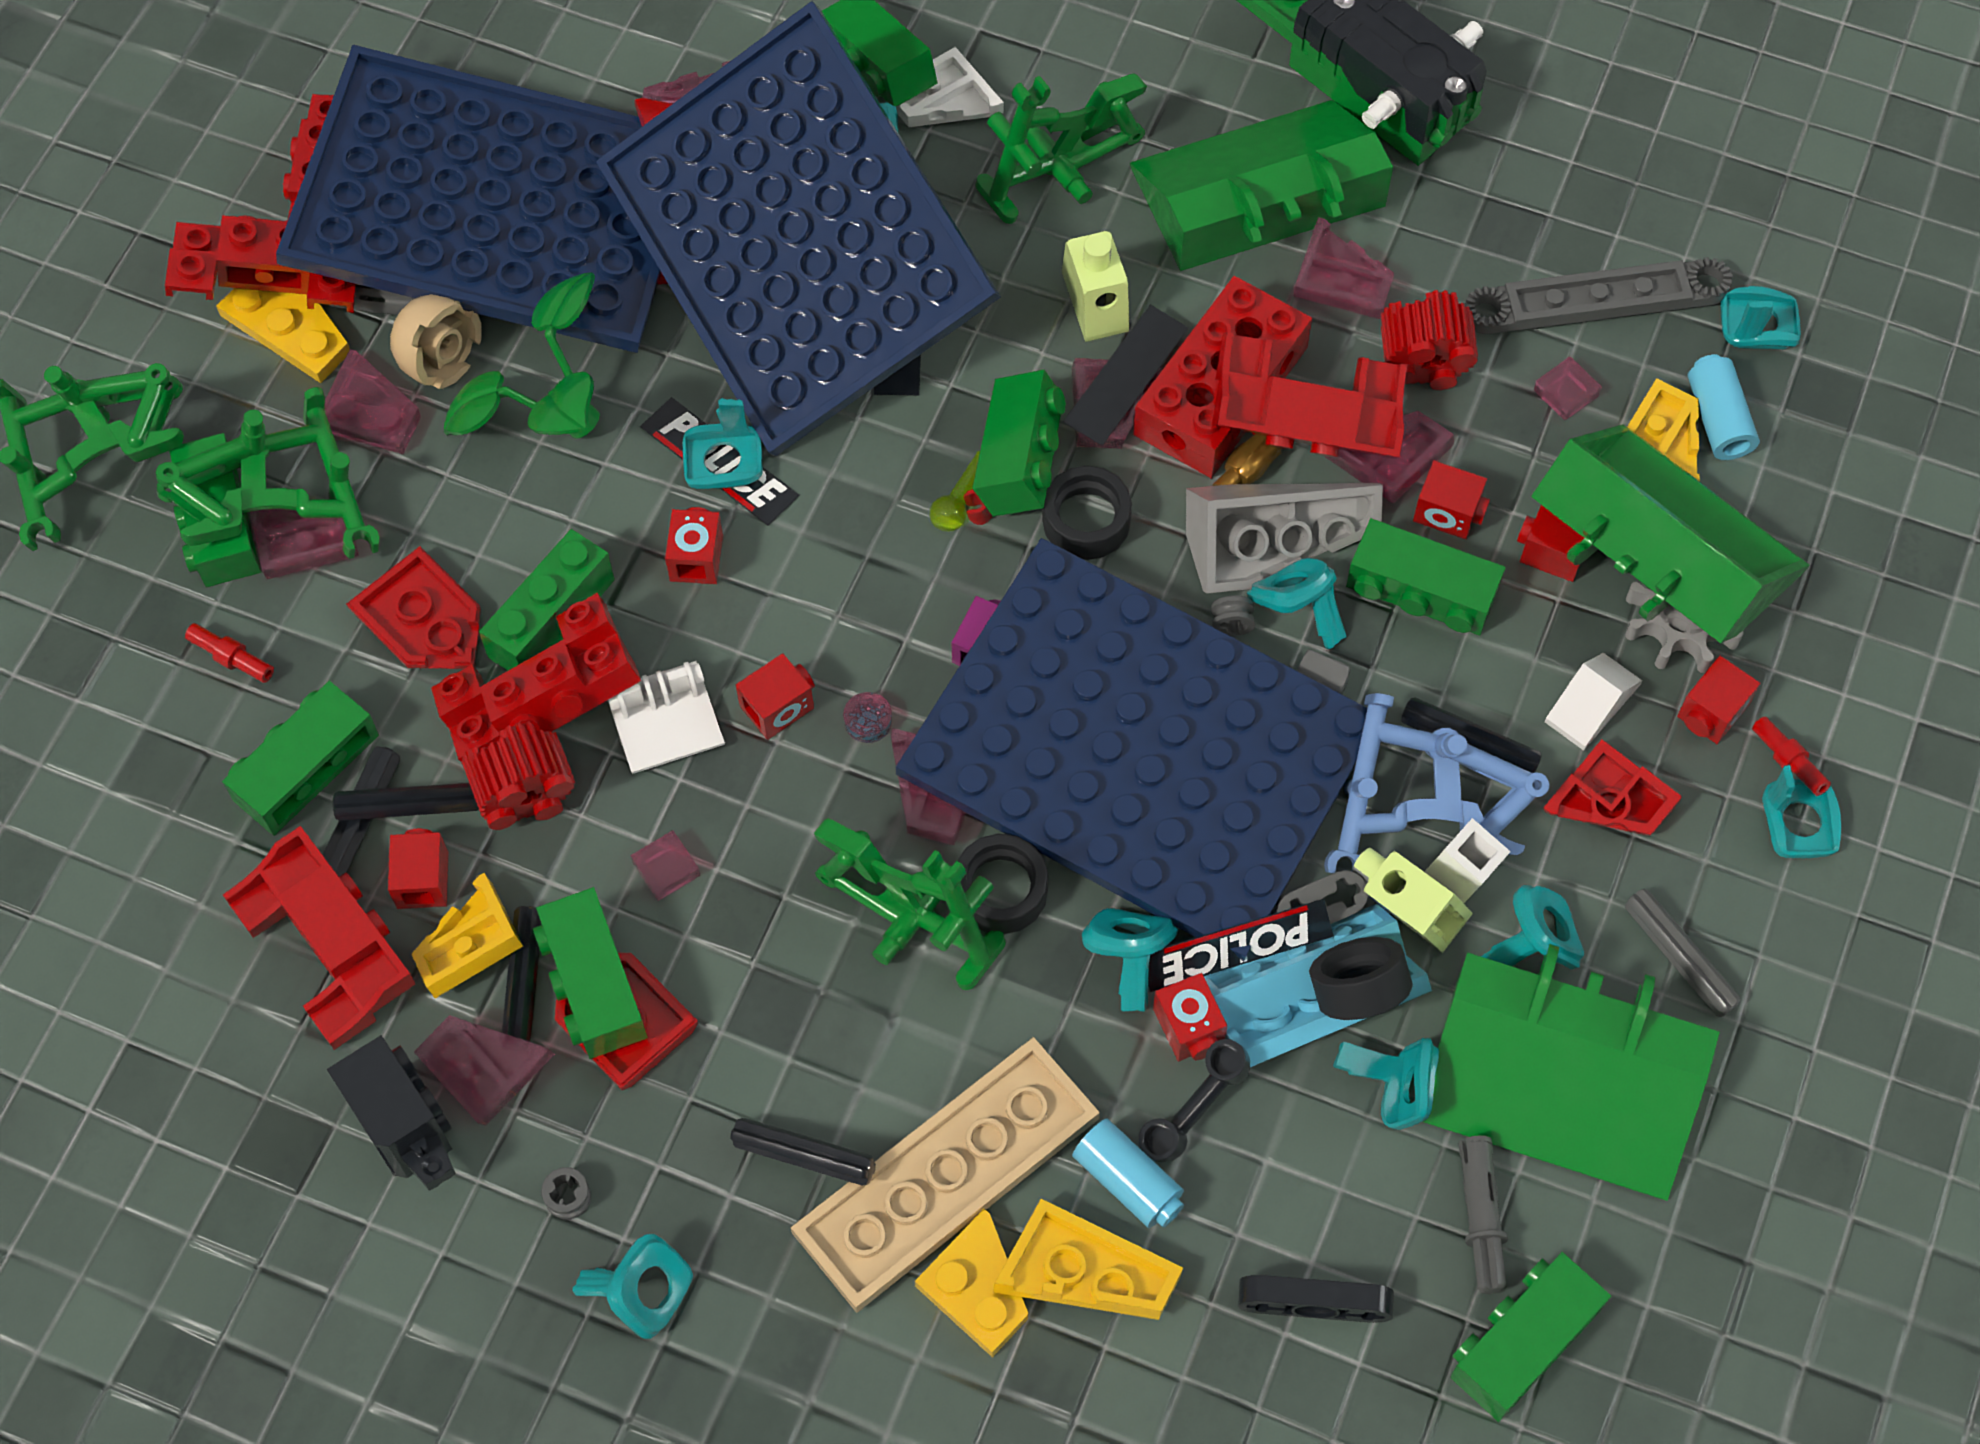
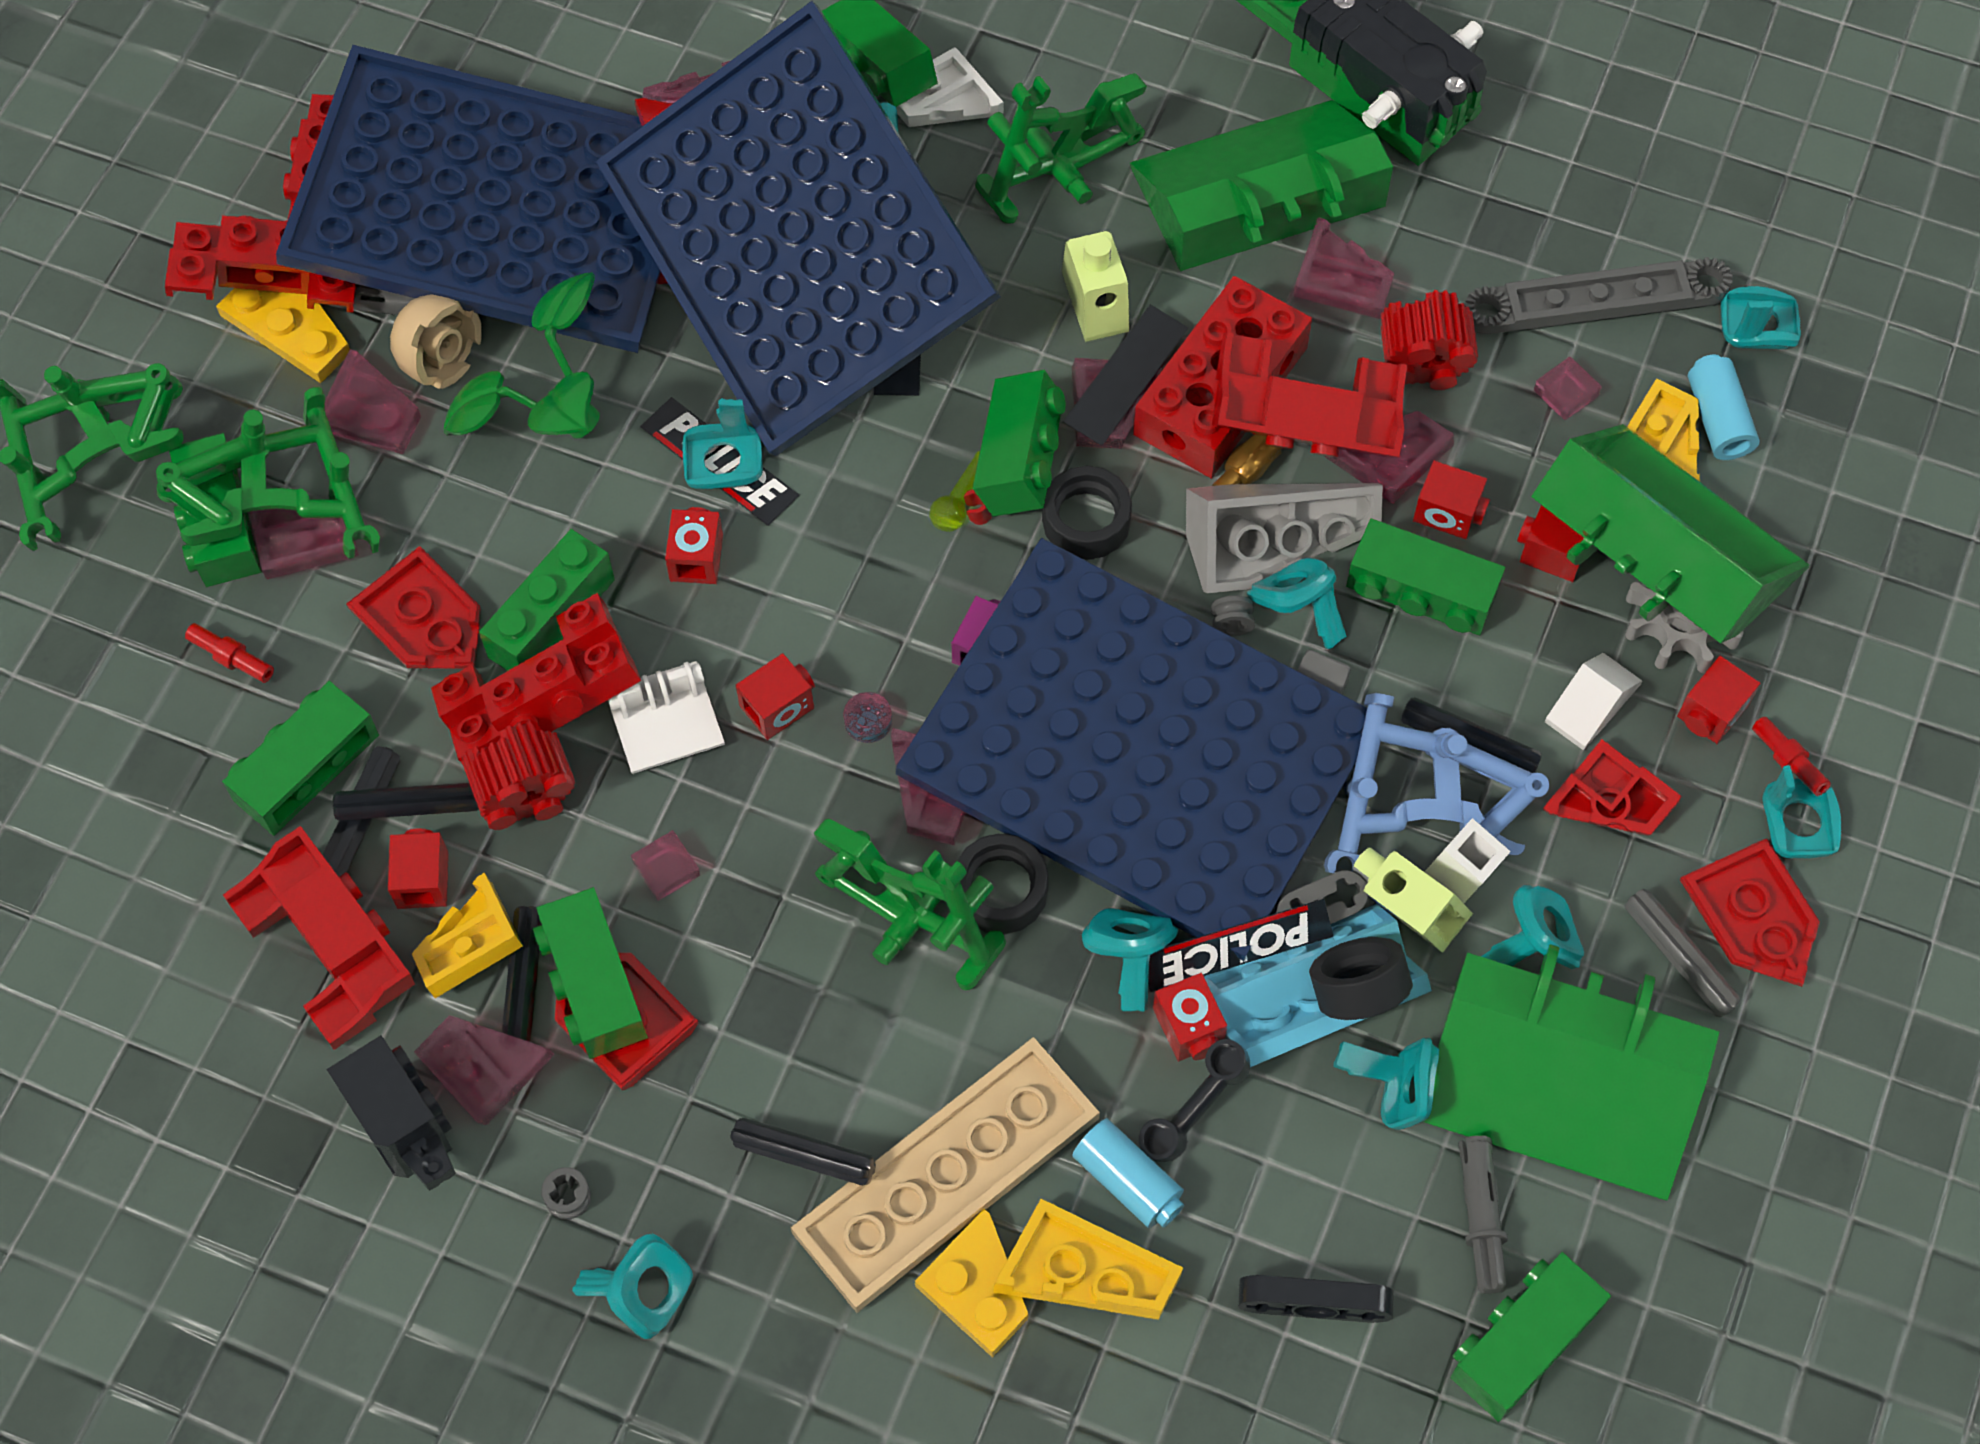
(1756, 912): none -> red tile

